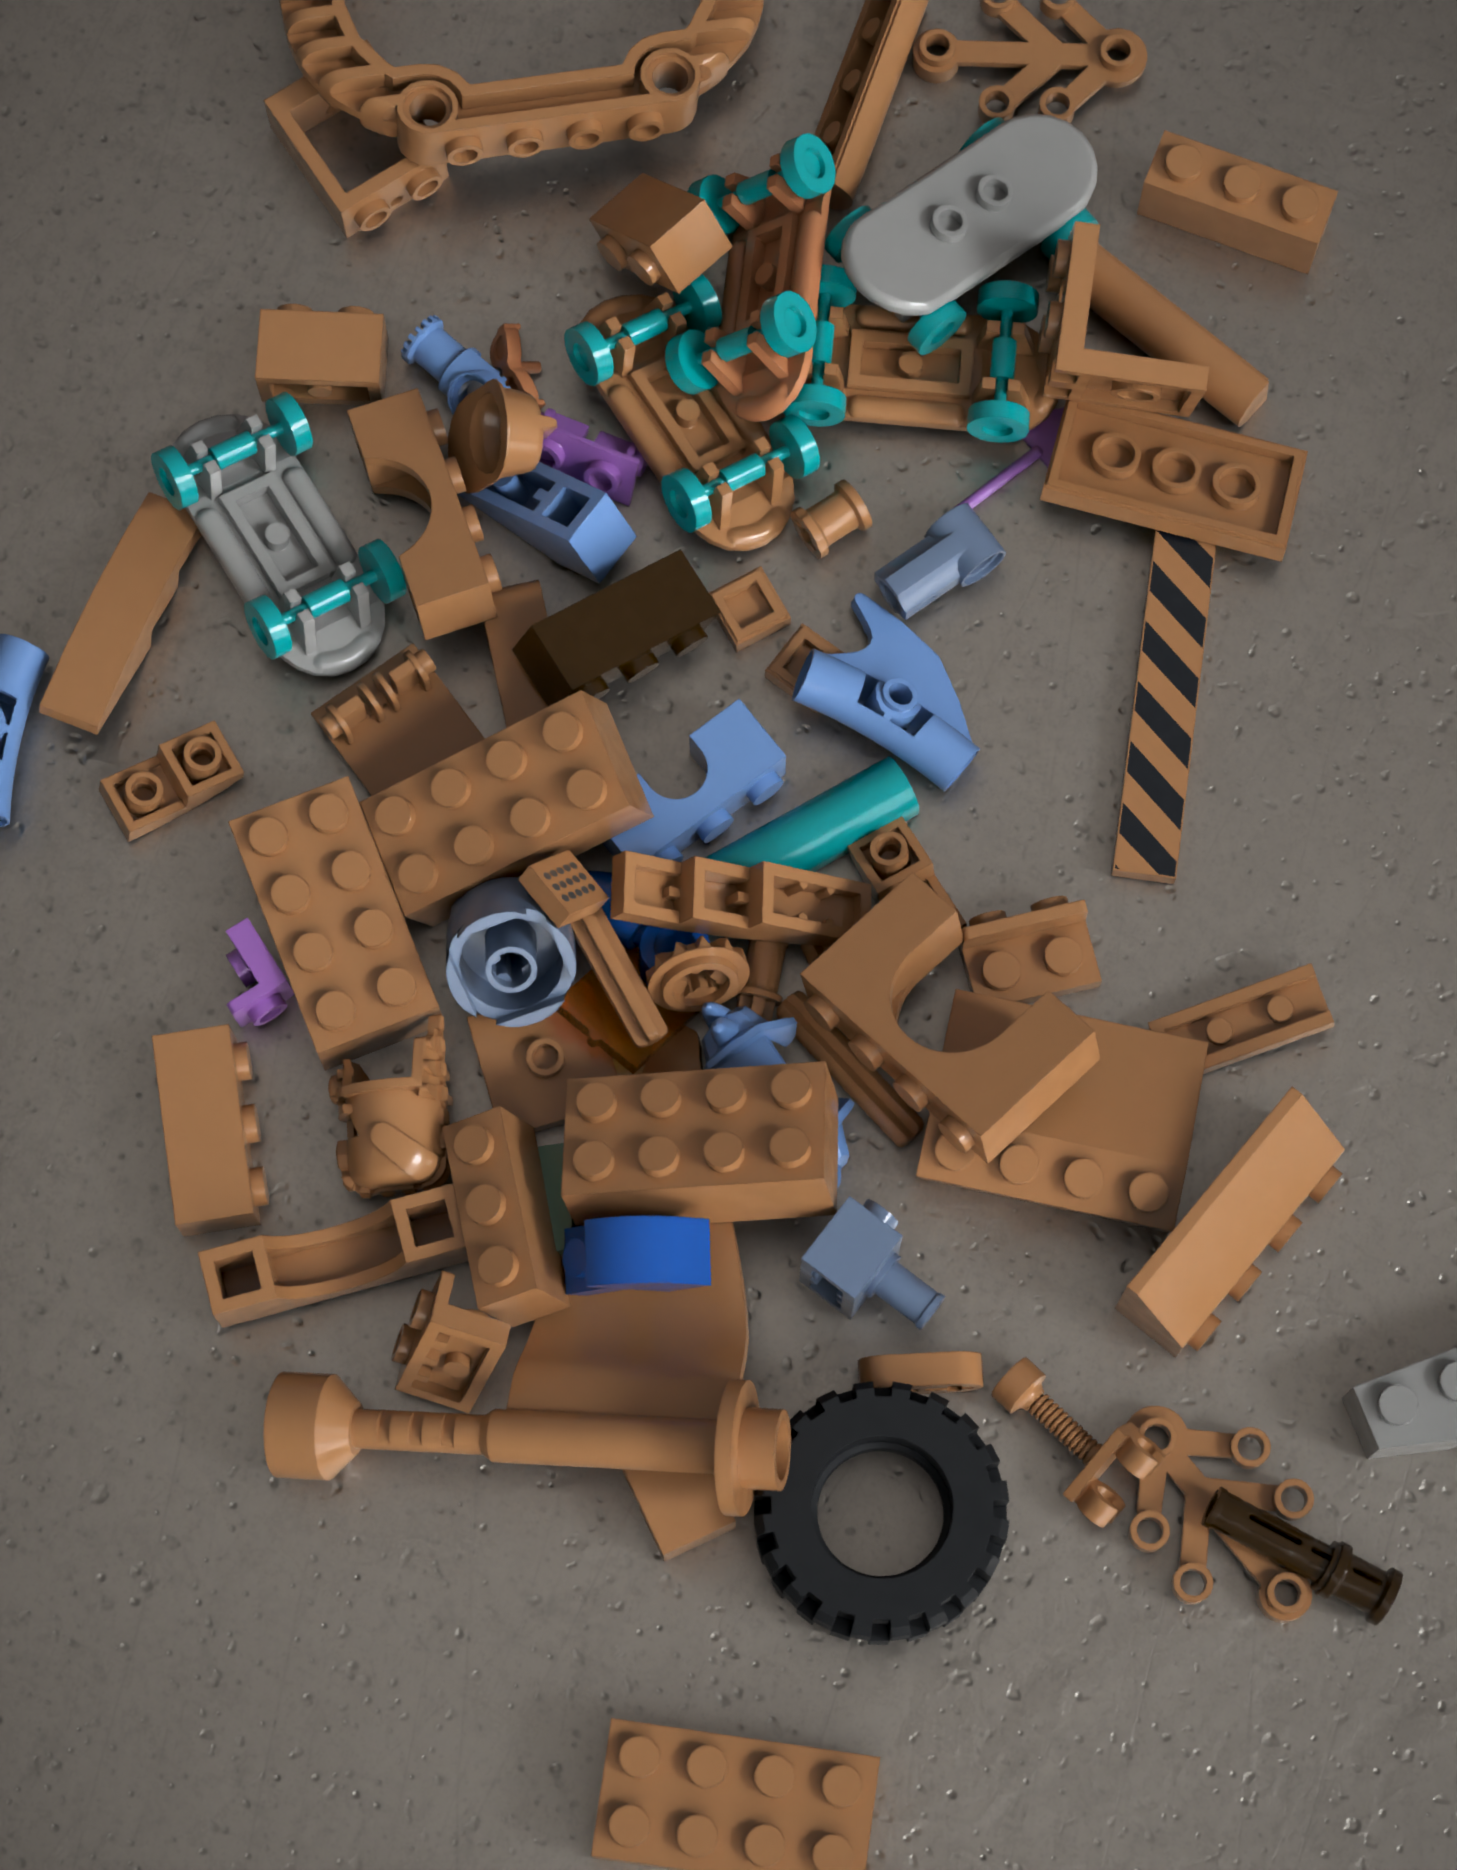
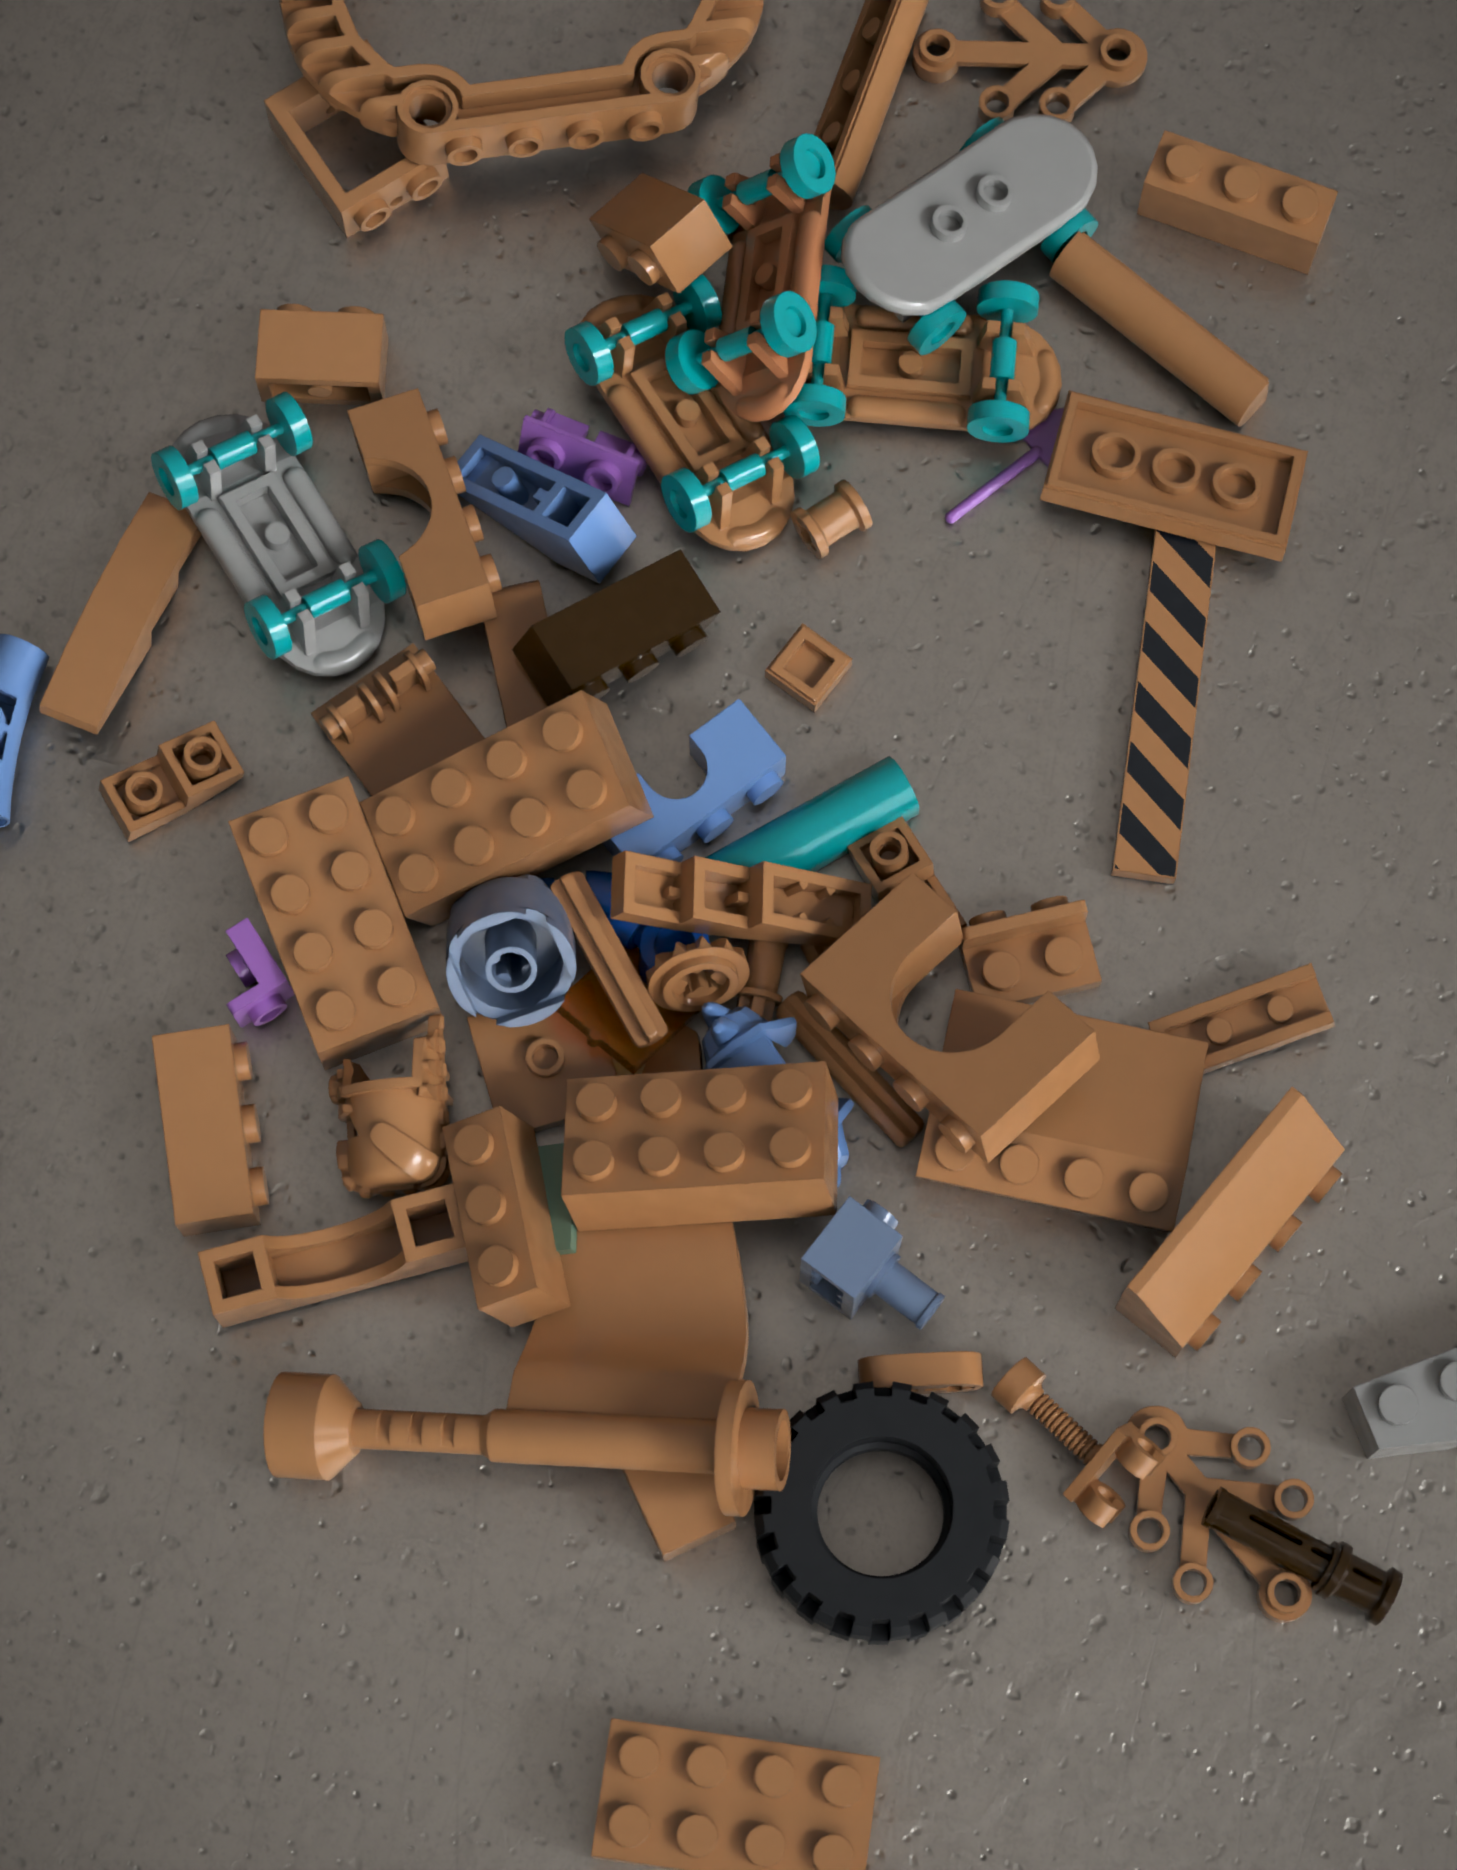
(447, 361): medium blue connector -> none
(447, 1349): medium nougat bracket -> none
(497, 434): medium nougat piece -> none
(506, 354): nougat piece -> none
(563, 888): medium nougat tile -> none
(637, 1254): blue brick -> none
(749, 609): medium nougat tile -> none
(892, 695): medium blue pin -> none
(953, 552): sand blue piece -> none
(1101, 375): medium nougat bracket -> none

